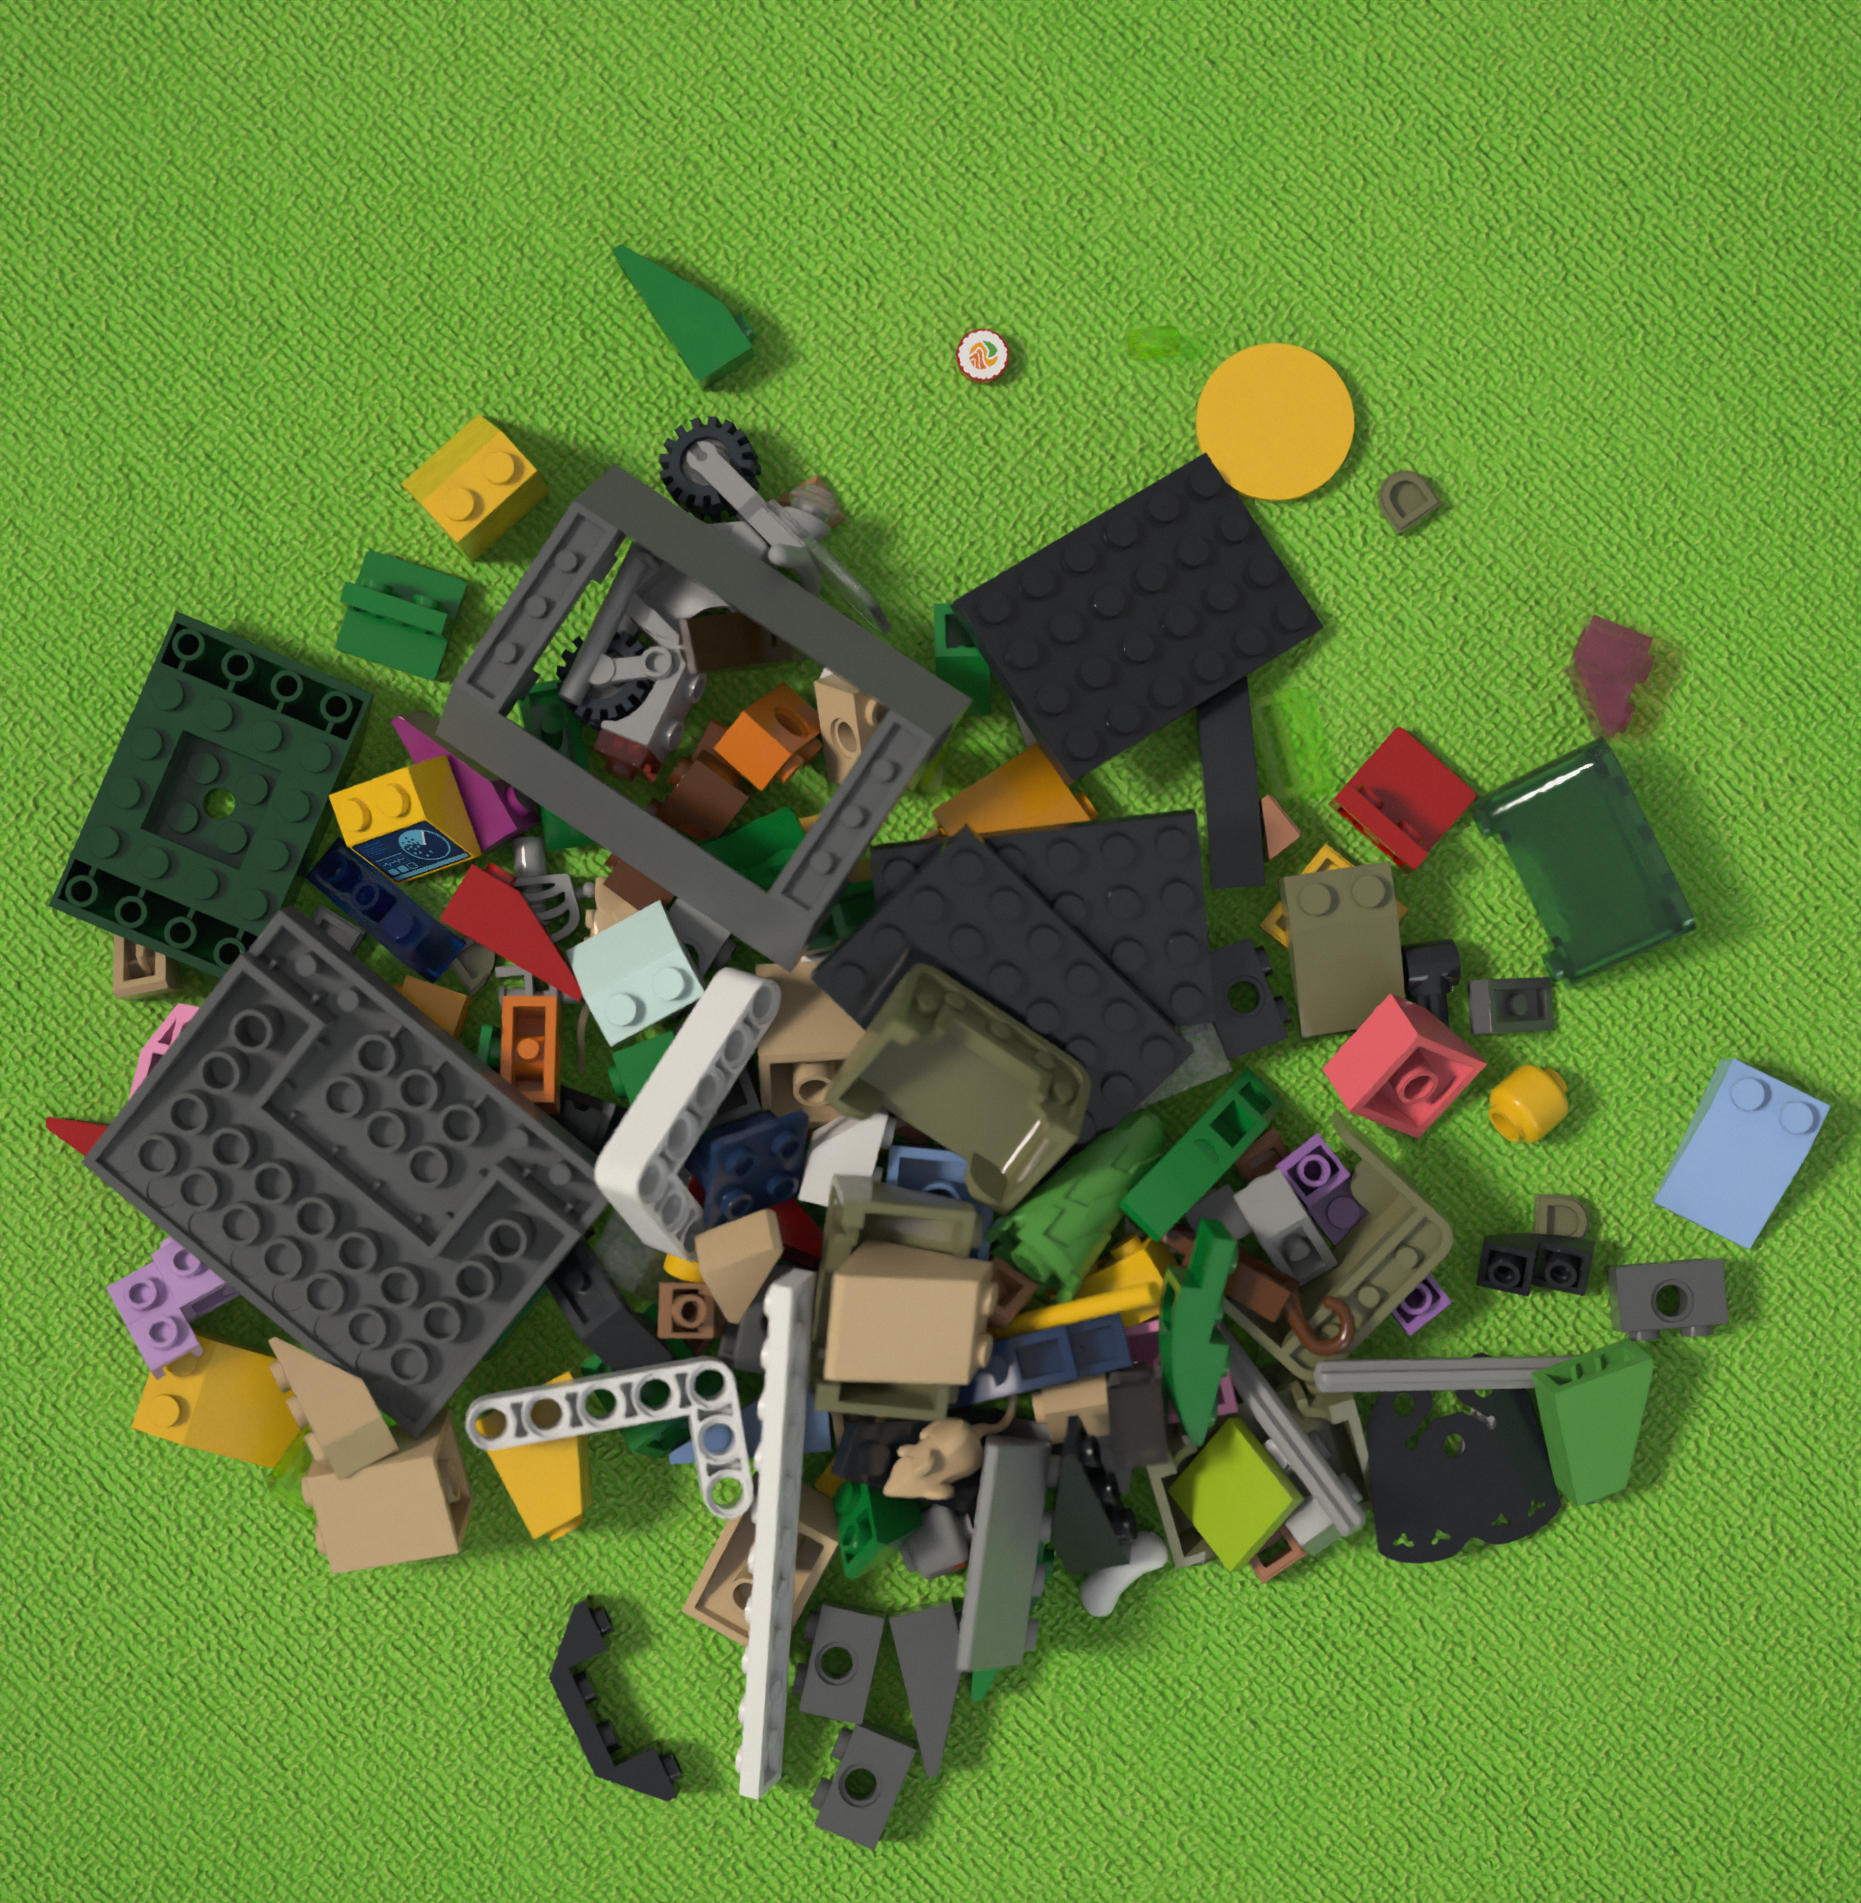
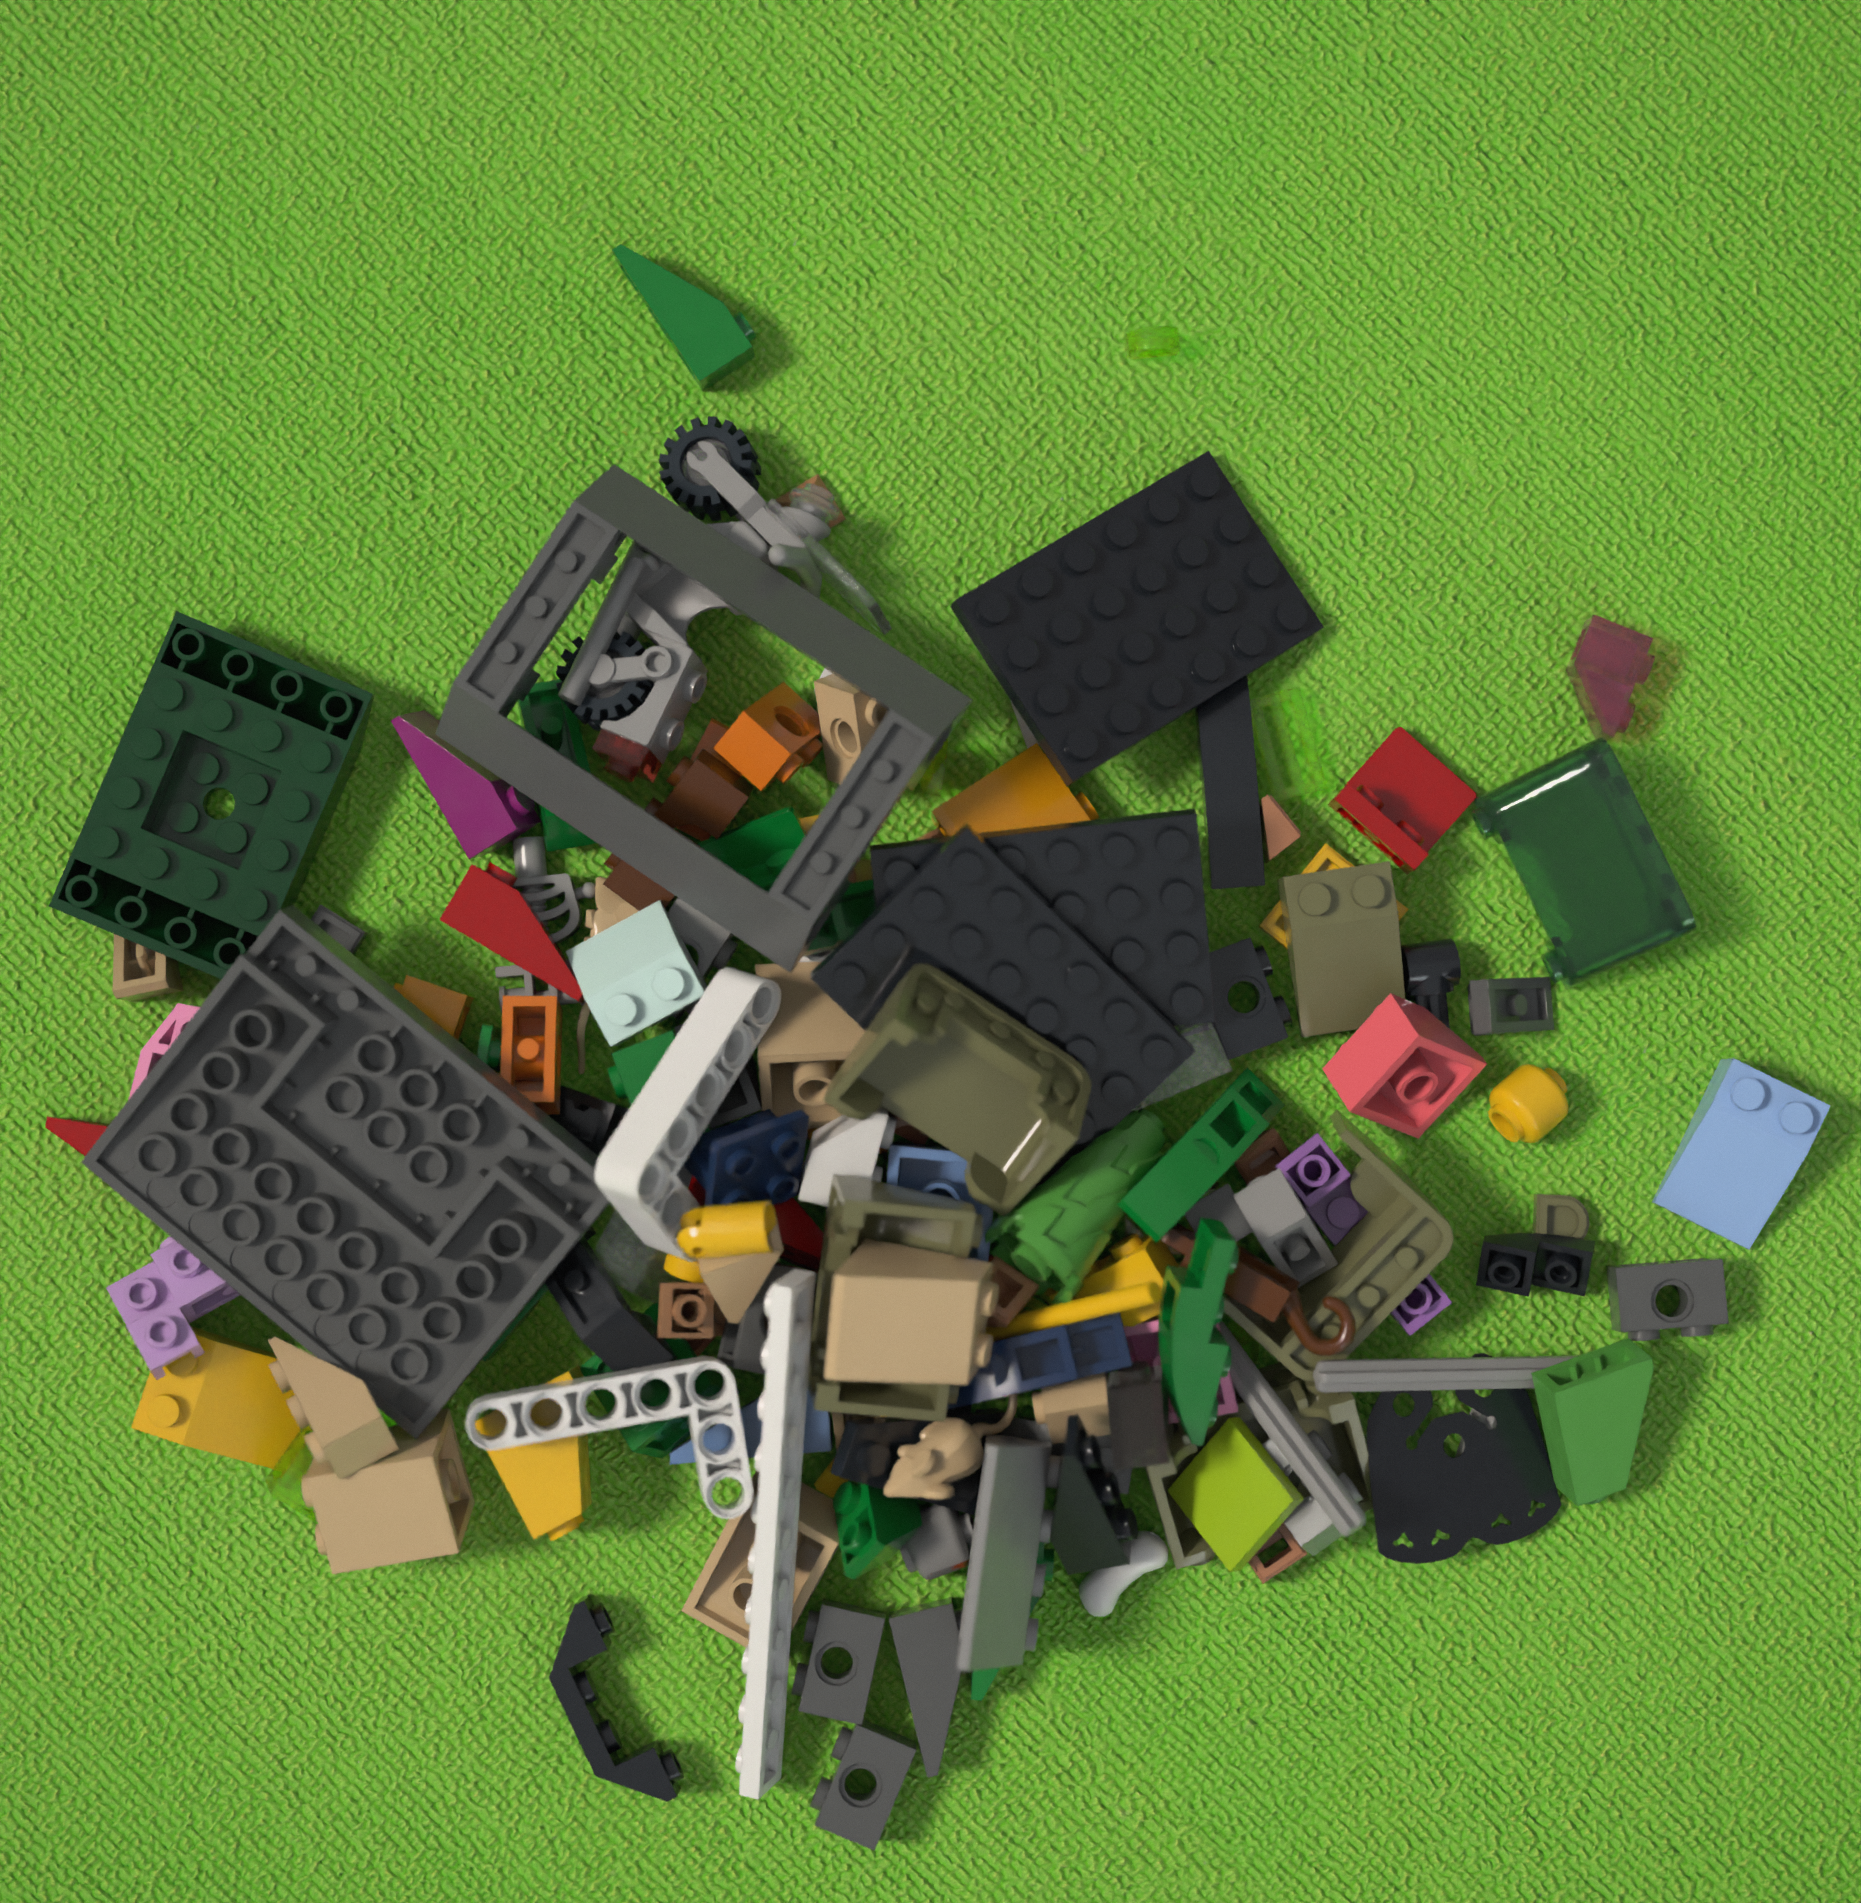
(386, 911): clear blue slope -> none
(400, 615): green bracket -> none
(407, 821): yellow slope -> none
(474, 965): olive tile -> none
(477, 486): yellow slope -> none
(727, 1230): none -> yellow piece
(731, 644): dark brown slope -> none
(960, 661): green slope -> none
(982, 356): tile -> none
(1275, 422): yellow tile -> none
(1406, 500): olive tile -> none

